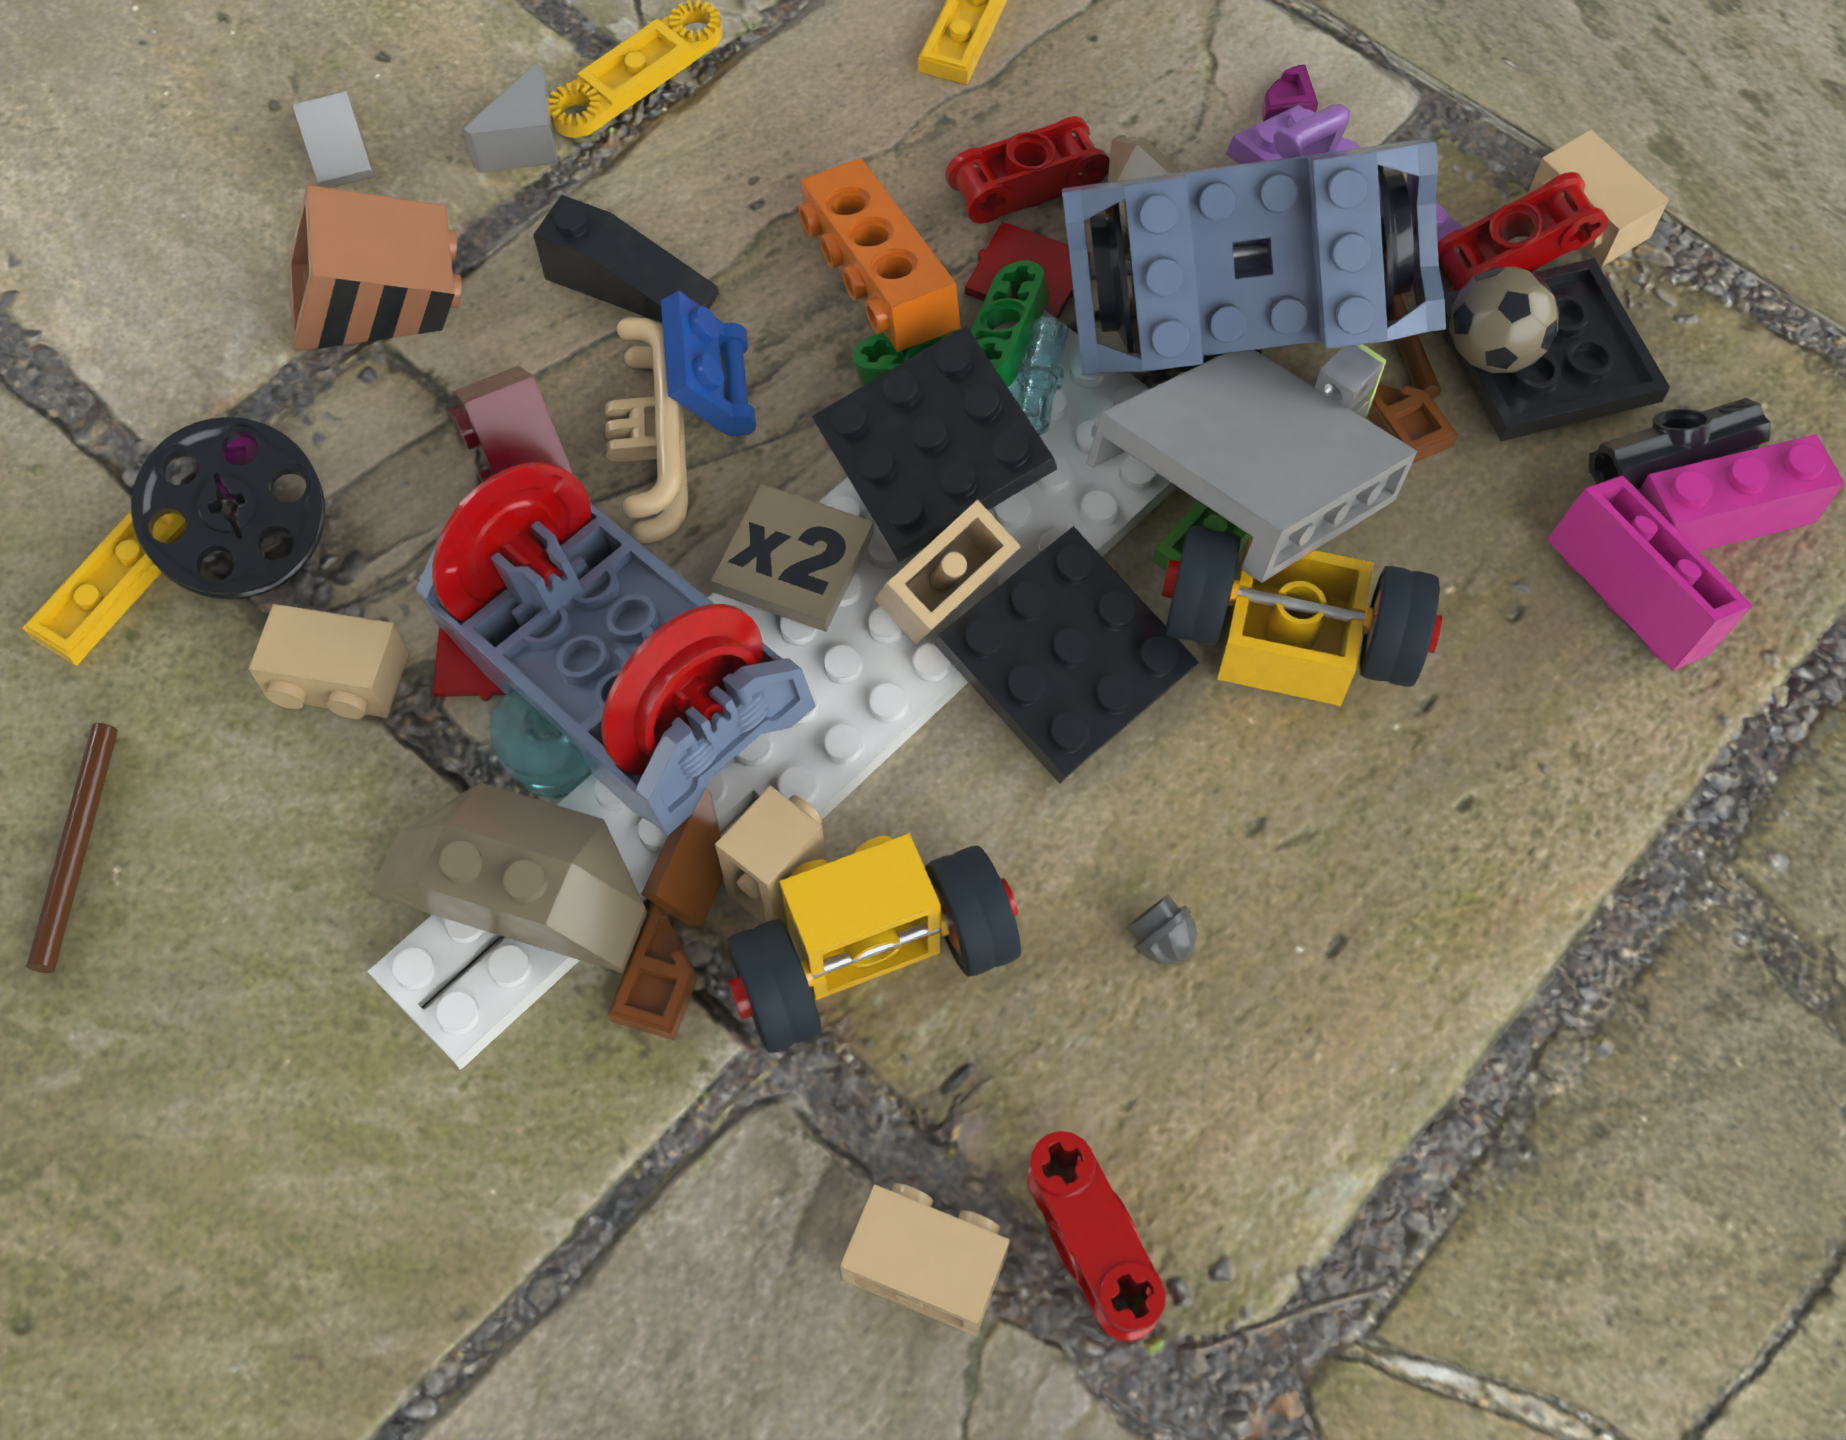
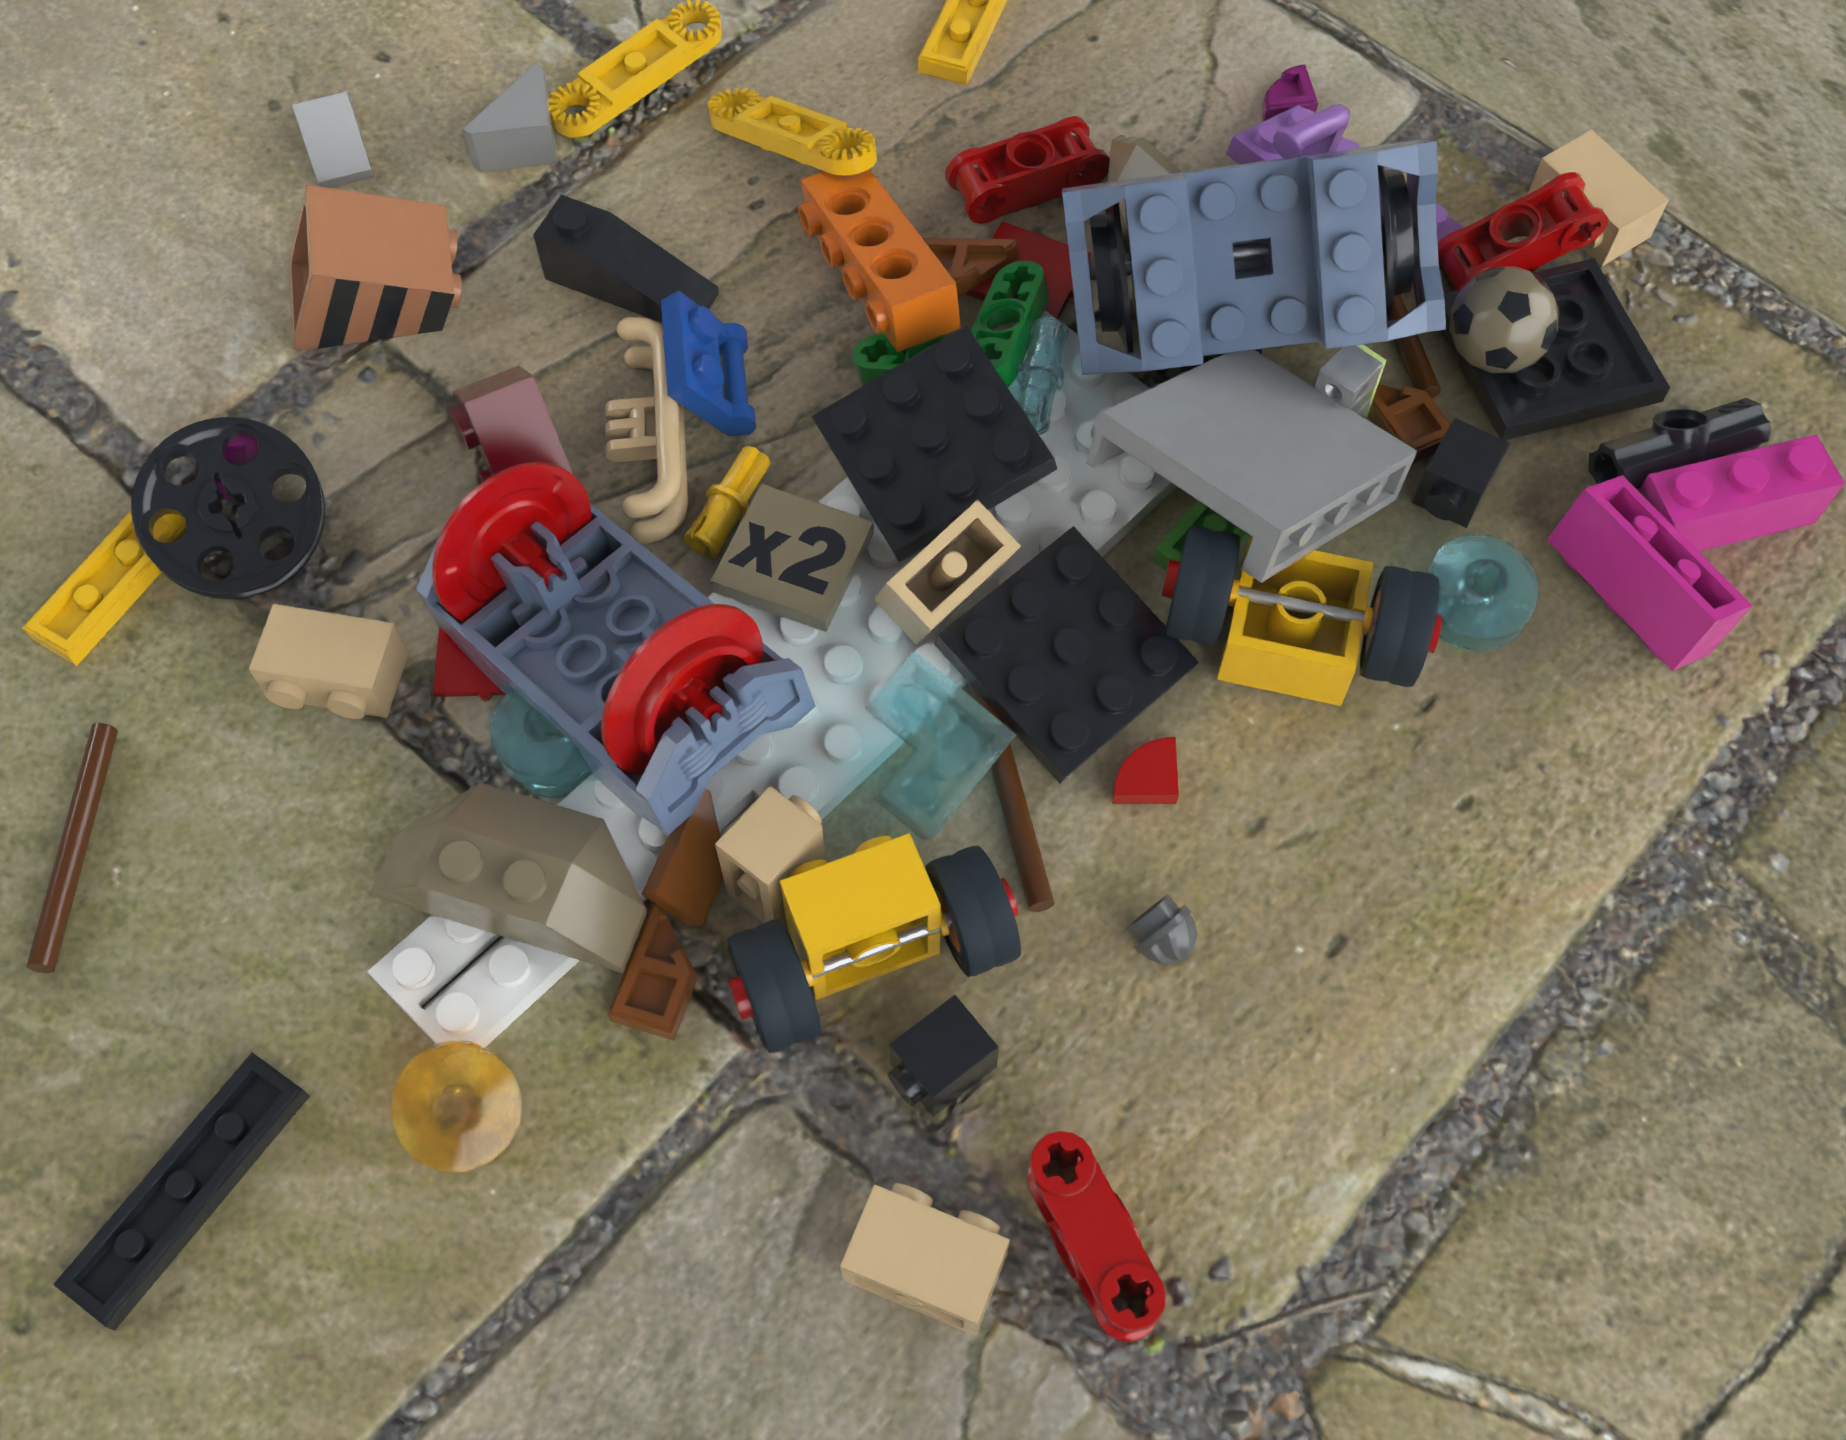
(181, 1192): none -> black tile
(456, 1143): none -> clear yellow piece
(727, 503): none -> yellow axle
(793, 131): none -> yellow plate
(941, 1057): none -> black brick
(950, 741): none -> clear light blue brick
(973, 259): none -> dark orange tile
(1019, 825): none -> reddish brown bar
(1149, 775): none -> red tile
(1460, 473): none -> black brick
(1483, 592): none -> clear light blue piece

